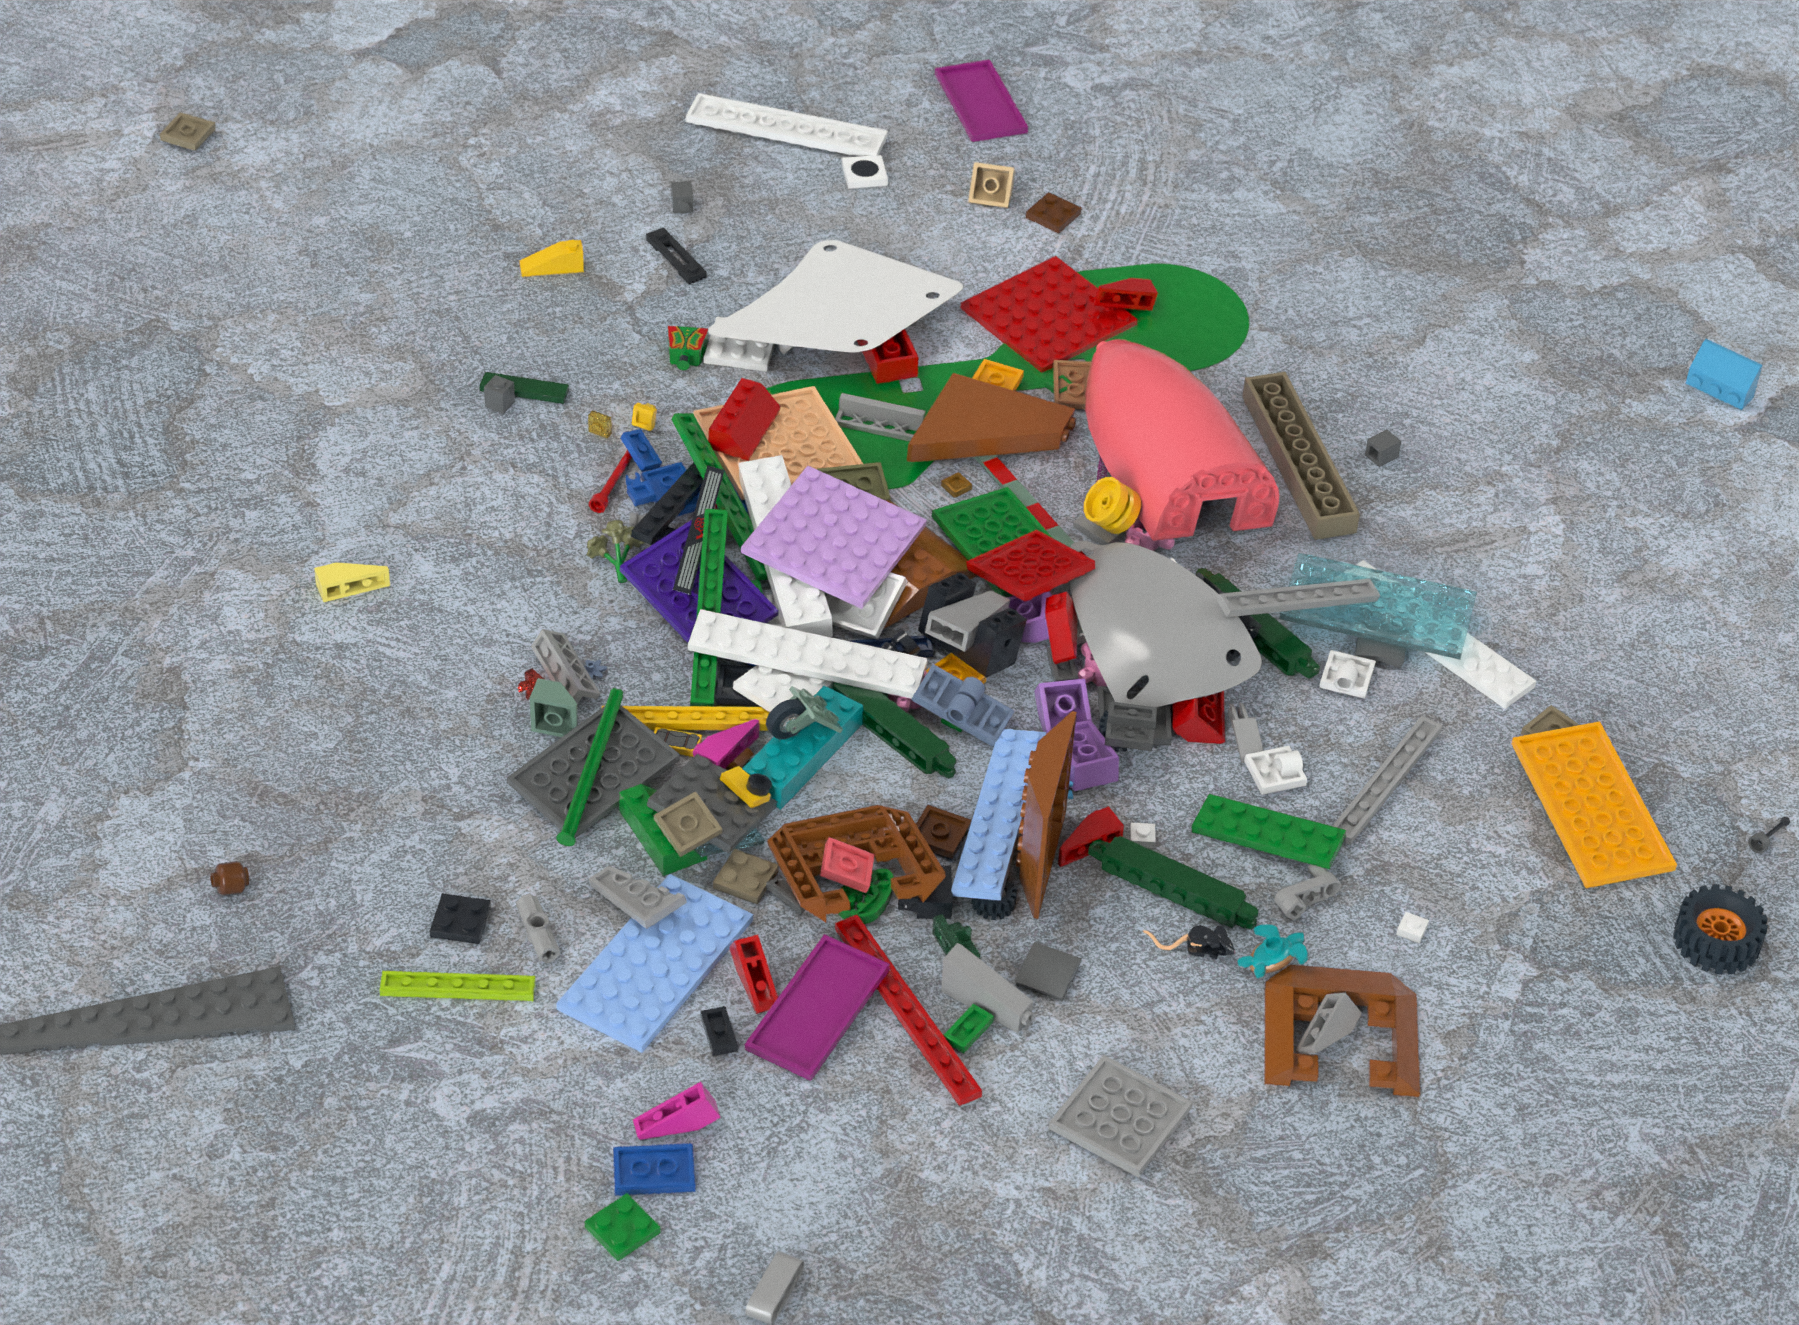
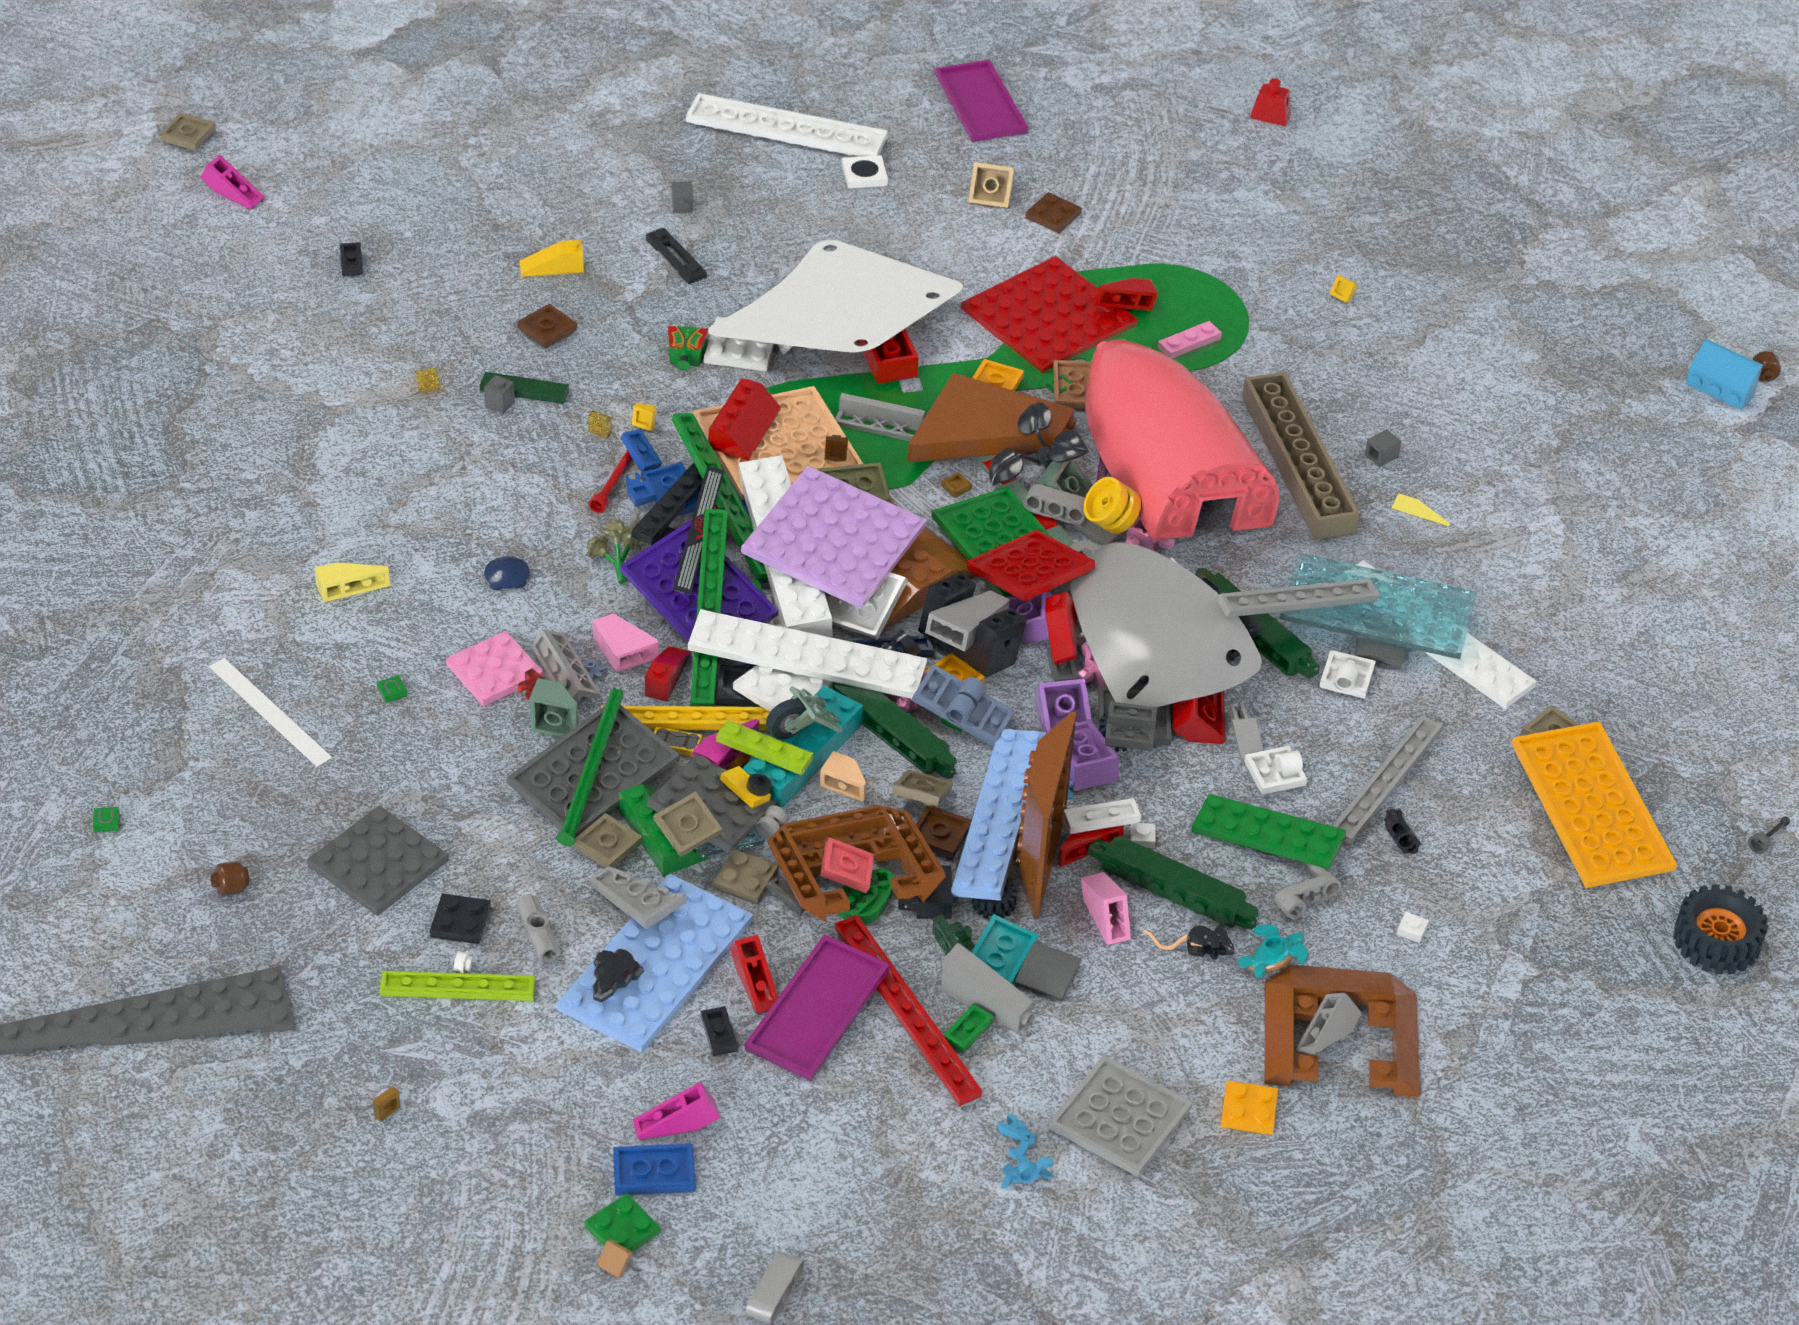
(106, 819): none -> green tile
(230, 183): none -> dark pink slope
(270, 712): none -> white sticker
(351, 259): none -> black plate
(378, 860): none -> dark grey plate
(386, 1103): none -> pearl gold tile
(392, 689): none -> green tile
(427, 380): none -> clear yellow plate
(463, 962): none -> white plate
(492, 667): none -> bright pink plate
(506, 573): none -> dark blue dish
(547, 325): none -> reddish brown plate
(607, 841): none -> dark tan plate
(614, 972): none -> black rock
(614, 1258): none -> medium nougat tile
(623, 642): none -> bright pink slope
(665, 673): none -> red slope
(764, 747): none -> lime plate
(772, 821): none -> light grey wheel
(836, 448): none -> reddish brown tile
(843, 776): none -> light nougat slope
(922, 787): none -> dark tan plate
(1004, 947): none -> teal plate
(1026, 1170): none -> dark azure piece
(1036, 417): none -> black plant
(1046, 506): none -> light grey beam
(1066, 477): none -> sand green slope
(1102, 815): none -> white plate
(1107, 907): none -> bright pink slope
(1189, 339): none -> bright pink plate
(1249, 1107): none -> light orange plate
(1272, 104): none -> red torso
(1343, 288): none -> yellow tile
(1401, 831): none -> black rock
(1417, 508): none -> light yellow sticker
(1771, 367): none -> reddish brown head

